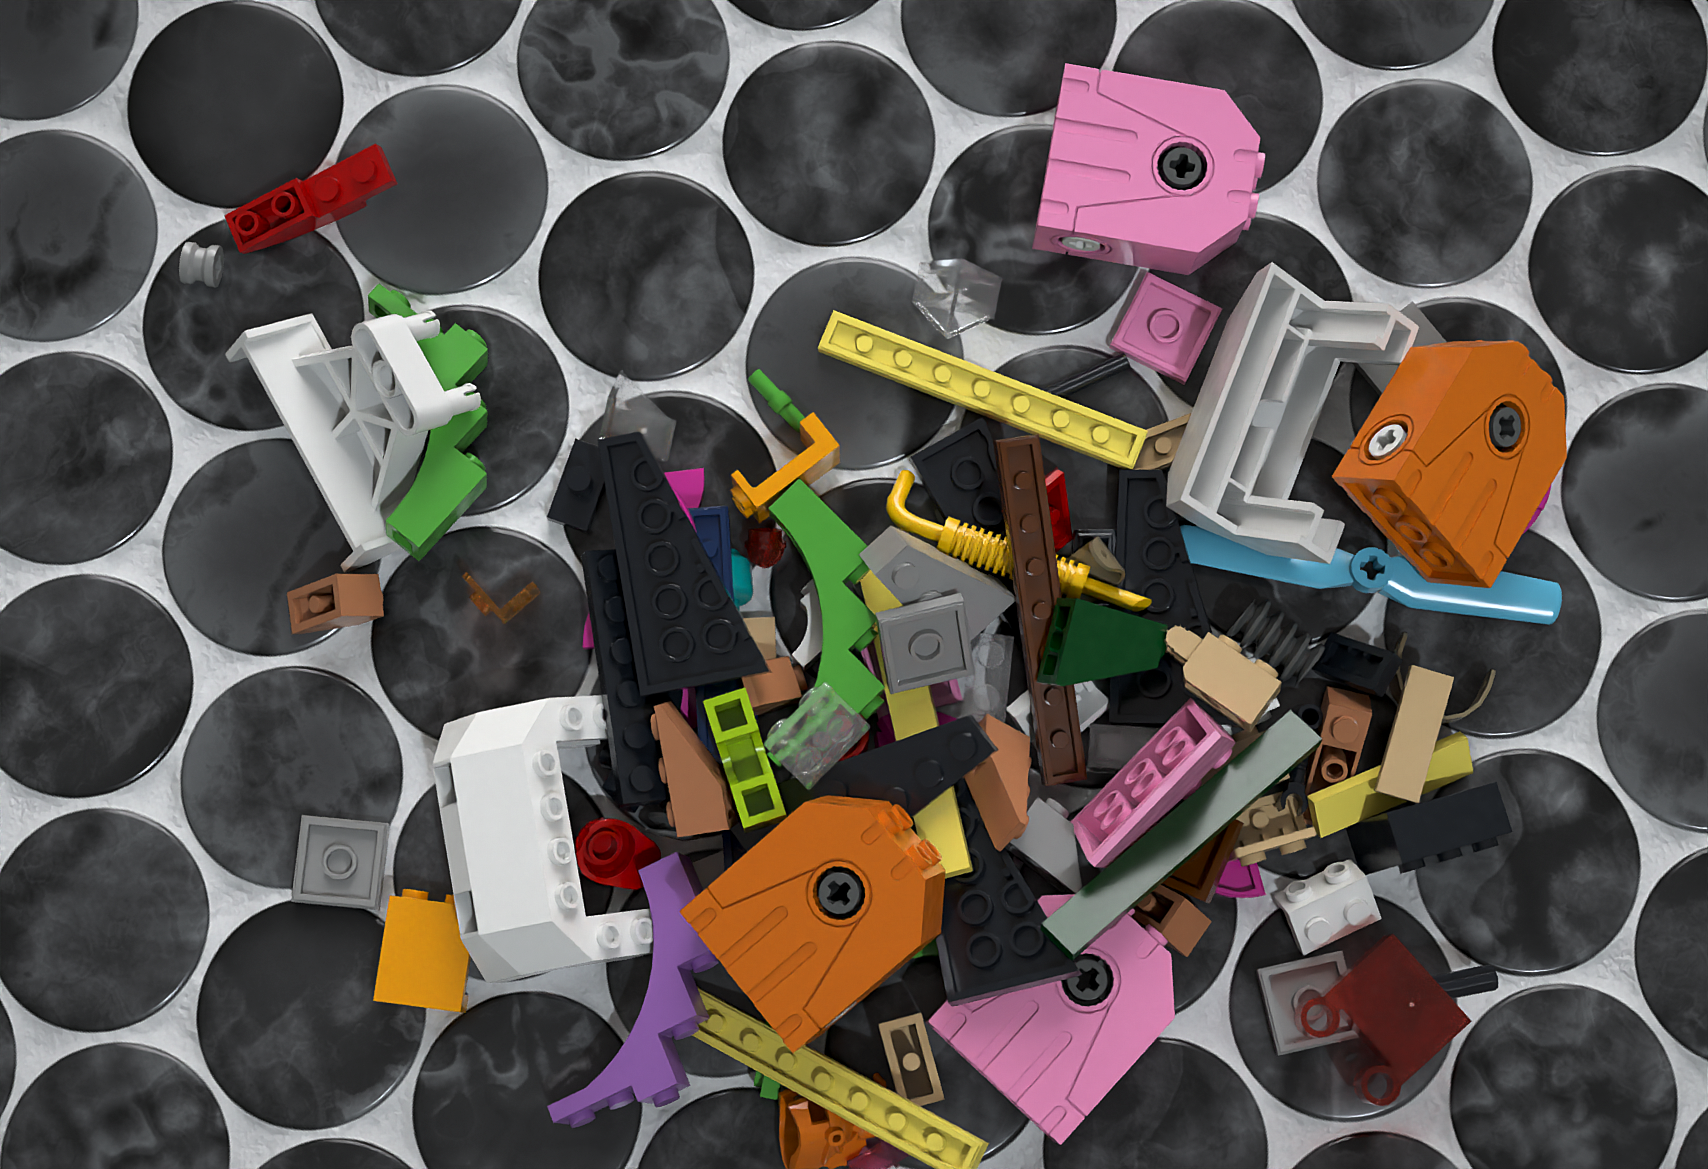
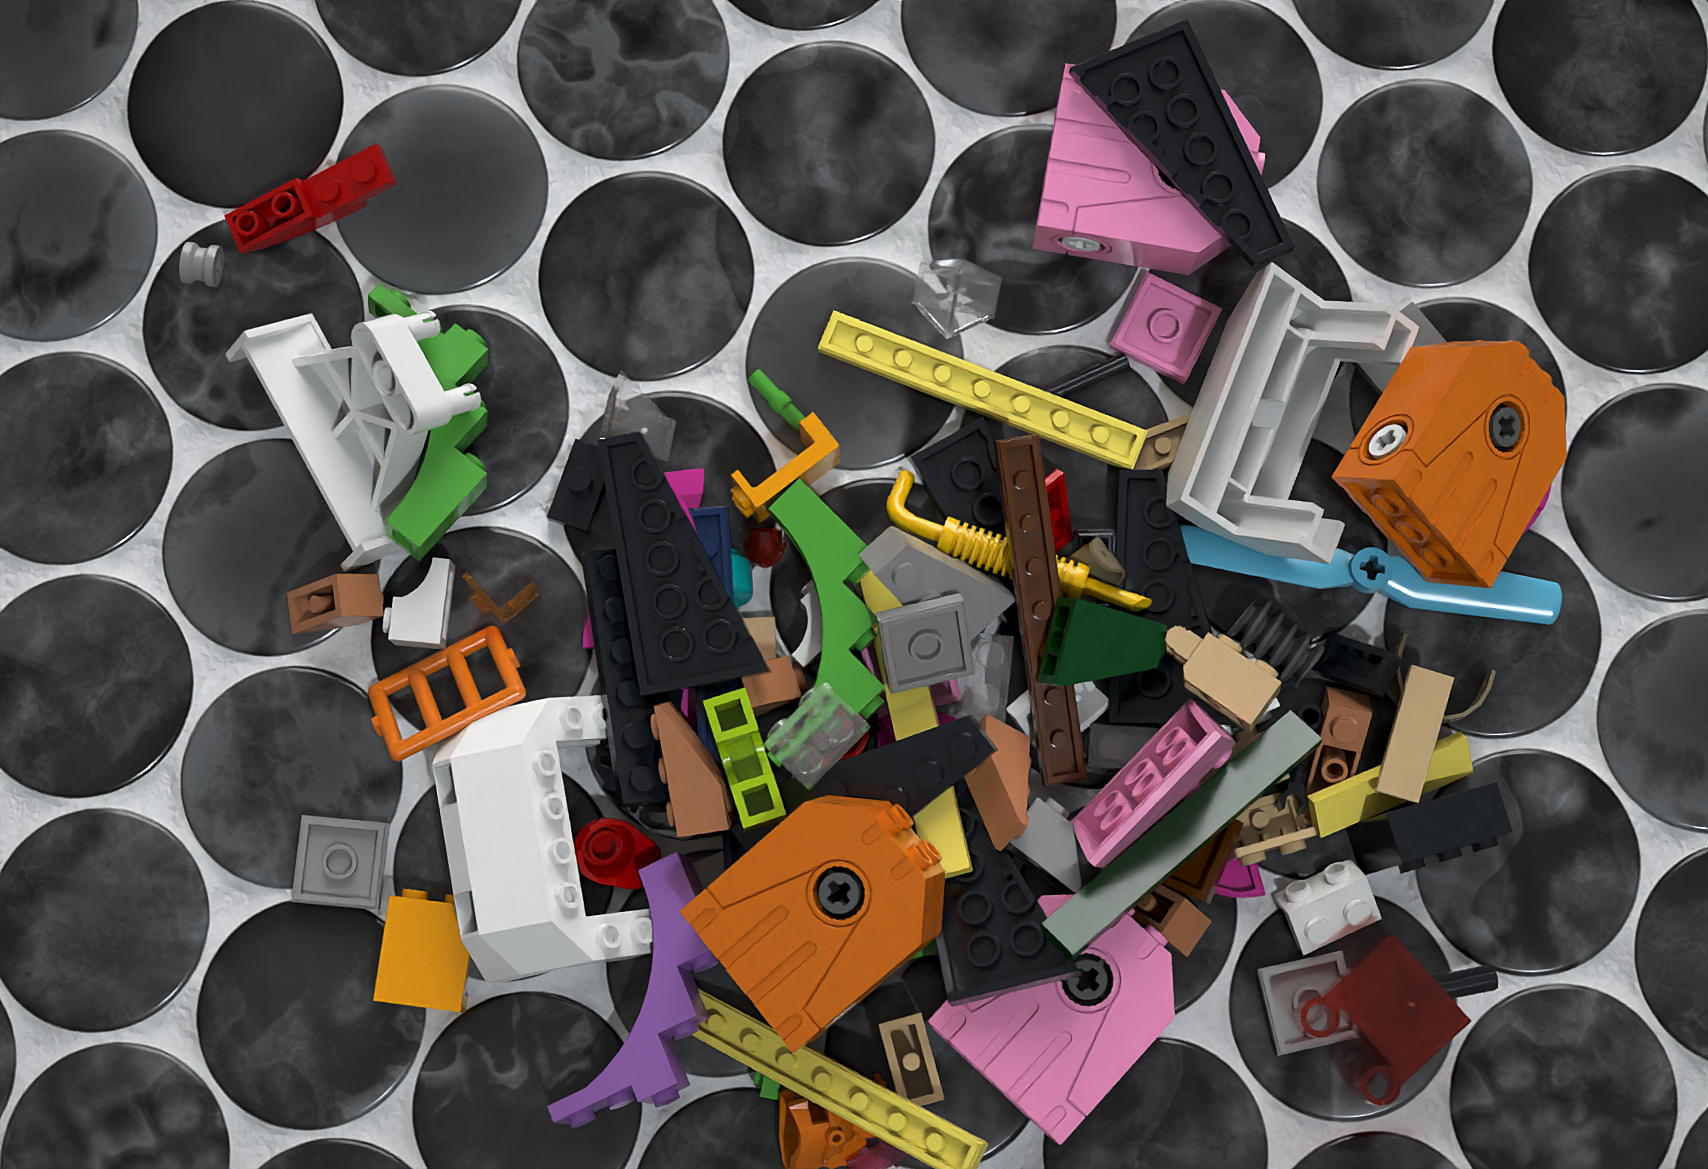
(416, 674): none -> orange bar
(424, 614): none -> white arch
(1179, 118): none -> black wing

